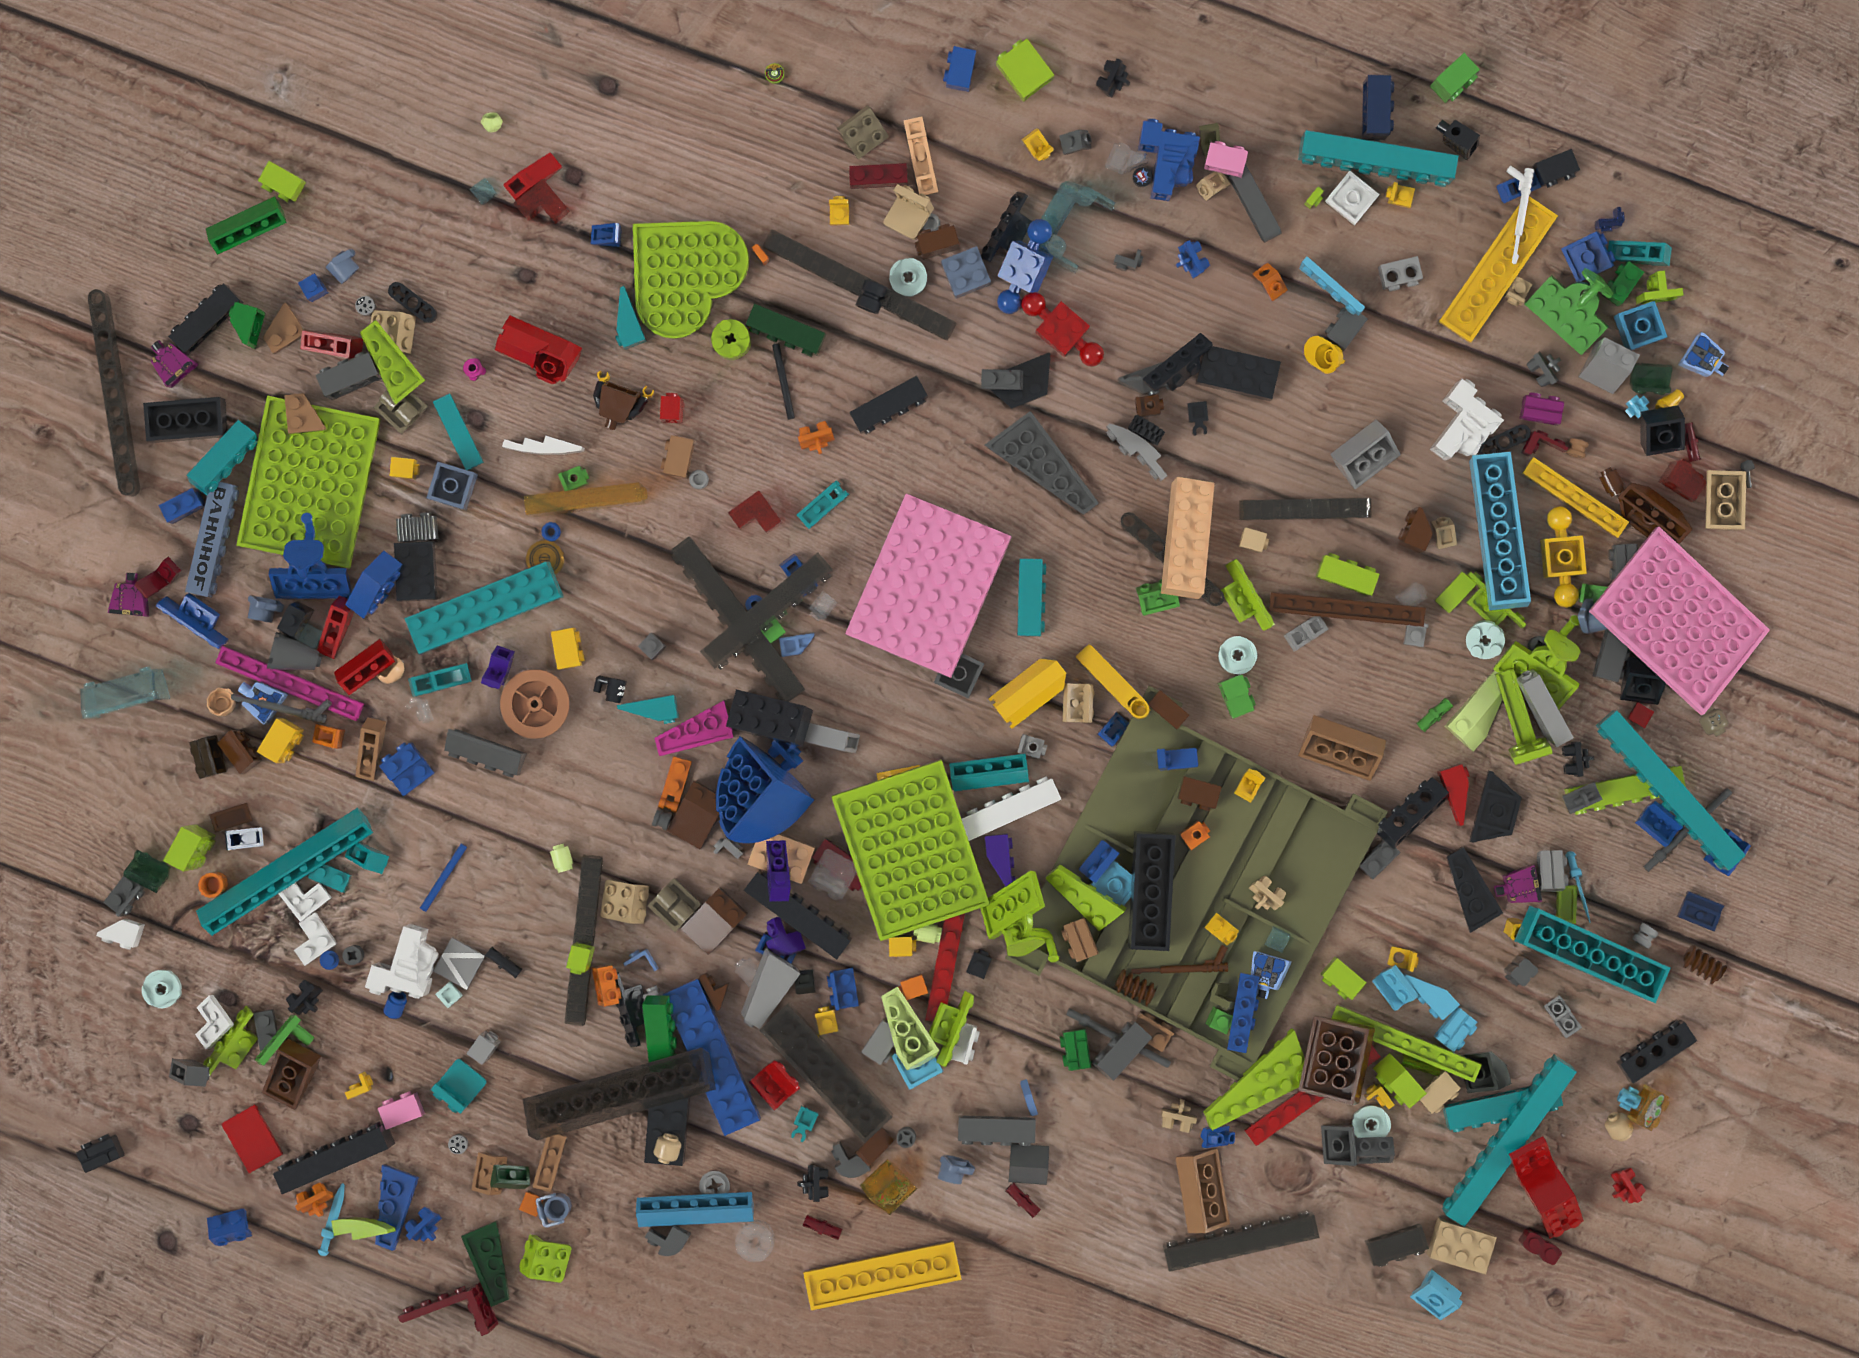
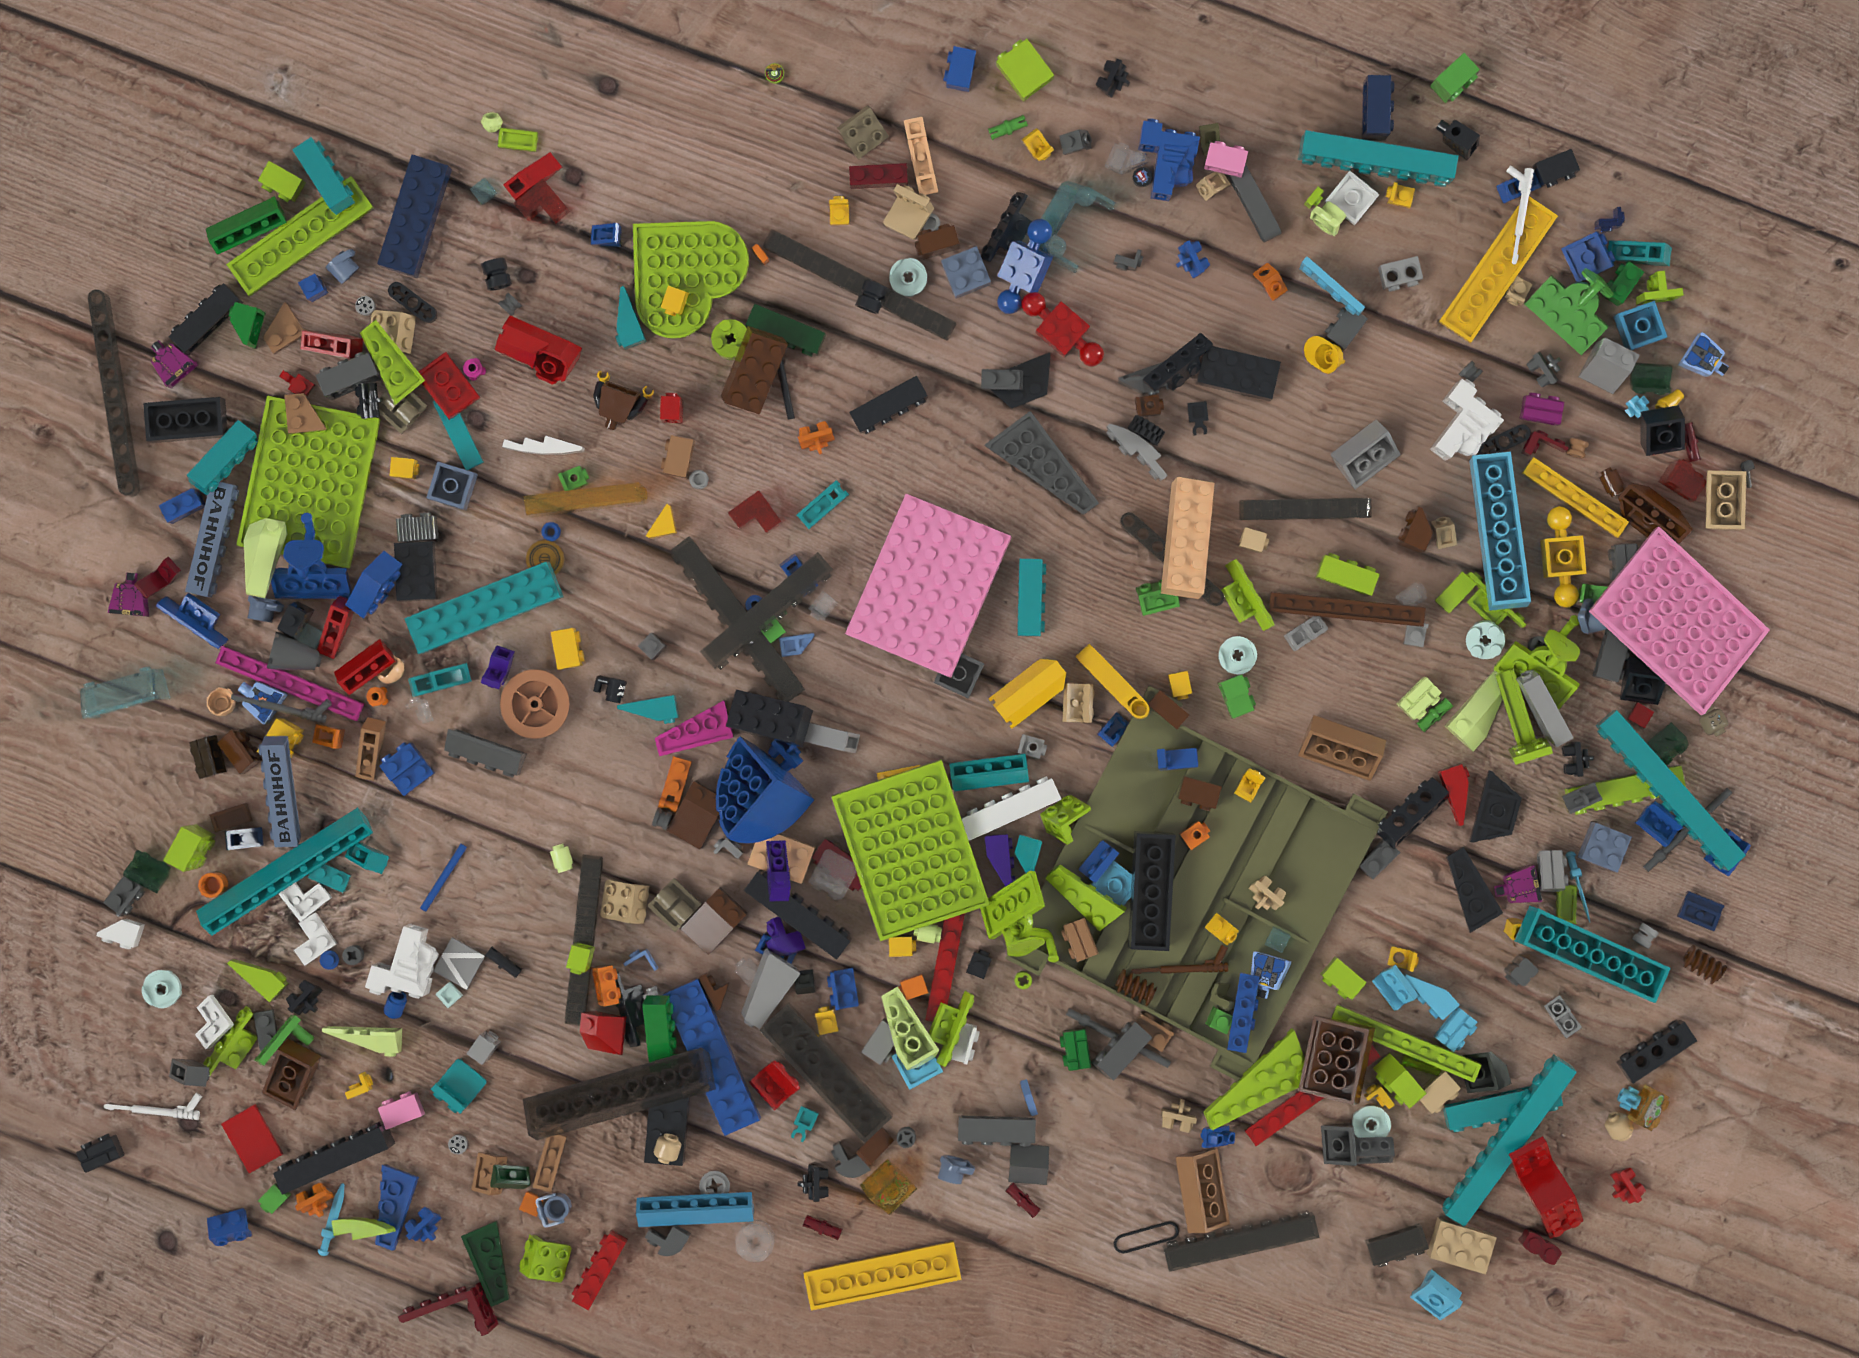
(185, 1112): none -> white piece
(261, 553): none -> yellowish green wedge
(263, 980): none -> lime slope
(273, 1199): none -> bright green brick
(280, 791): none -> sand blue brick
(295, 240): none -> lime plate
(298, 384): none -> red plate
(324, 176): none -> teal brick
(368, 400): none -> black hips
(373, 1038): none -> yellowish green wedge
(382, 696): none -> orange brick
(414, 216): none -> dark blue brick
(448, 386): none -> red tile
(496, 274): none -> black wheel
(509, 304): none -> dark grey wheel
(517, 139): none -> lime tile
(602, 1264): none -> red brick
(603, 1031): none -> red slope
(663, 525): none -> yellow slope
(674, 301): none -> yellow brick
(754, 370): none -> reddish brown brick
(1007, 127): none -> bright green pin
(1025, 985): none -> lime bush
(1028, 852): none -> teal slope
(1061, 815): none -> lime bracket
(1147, 1245): none -> black piece
(1180, 685): none -> yellow brick
(1328, 218): none -> yellowish green piece
(1419, 698): none -> yellowish green brick
(1470, 372): none -> dark grey wheel
(1604, 847): none -> sand blue brick
(1668, 743): none -> clear green bracket

